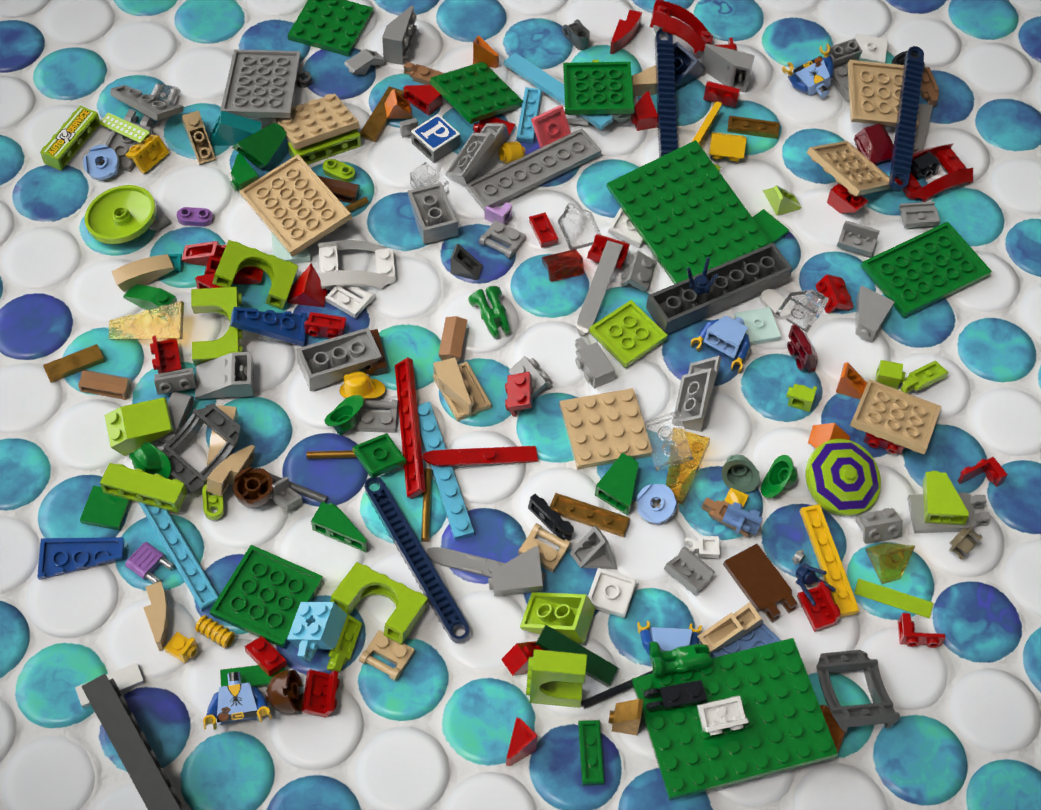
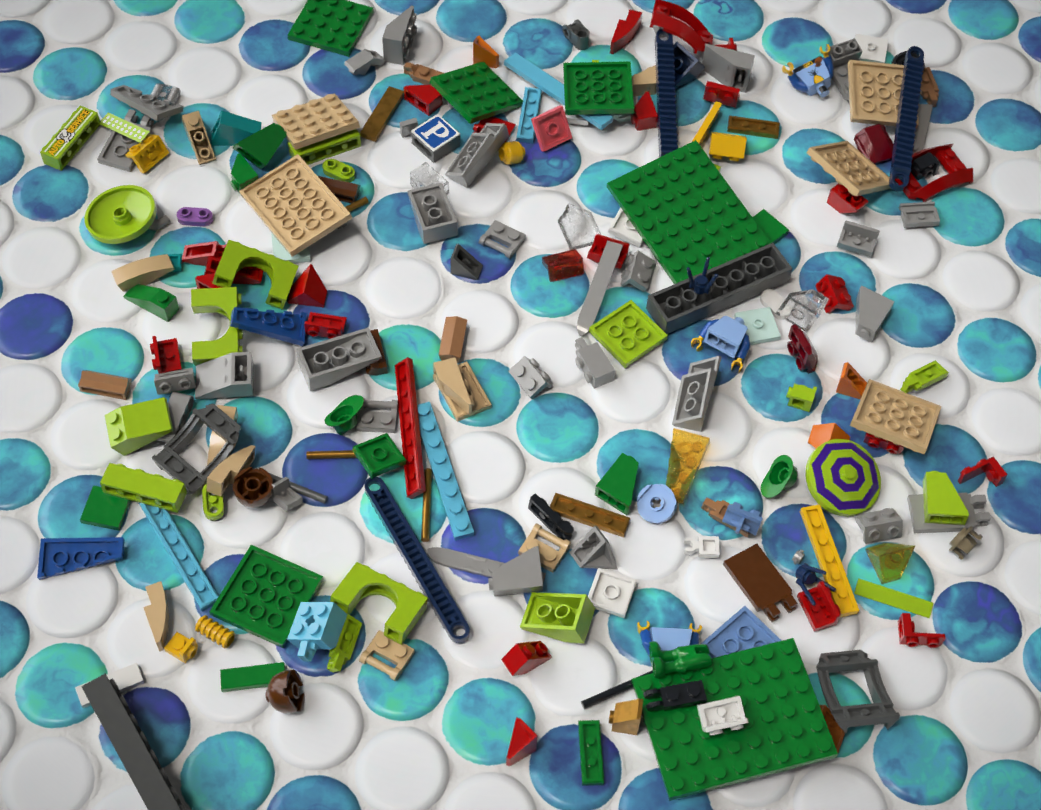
(73, 363): pearl gold tile -> none
(108, 169): light blue plate -> none
(146, 561): medium lavender piece -> none
(151, 460): green piece -> none
(162, 322): clear yellow wing -> none
(236, 703): torso -> none
(261, 83): light grey plate -> none
(265, 656): red plate -> none
(304, 83): dark grey bush -> none
(320, 693): red bracket -> none
(332, 275): white wedge -> none
(333, 523): green slope -> none
(348, 302): white plate -> none
(361, 384): yellow piece -> none
(397, 106): orange slope -> none
(480, 456): red piece -> none
(493, 317): green piece -> none
(499, 214): lavender panel -> none
(519, 392): bracket -> none
(533, 169): light grey plate -> none
(543, 229): red plate -> none
(556, 678): lime arch -> none
(596, 666): dark green tile -> none
(604, 428): tan plate -> none
(667, 440): clear tile -> none
(689, 570): light grey bracket -> none
(731, 628): tan slope -> none
(736, 496): yellow tile -> none
(740, 474): sand green piece -> none
(781, 200): lime slope -> none
(890, 373): lime brick -> none
(926, 269): green plate -> none

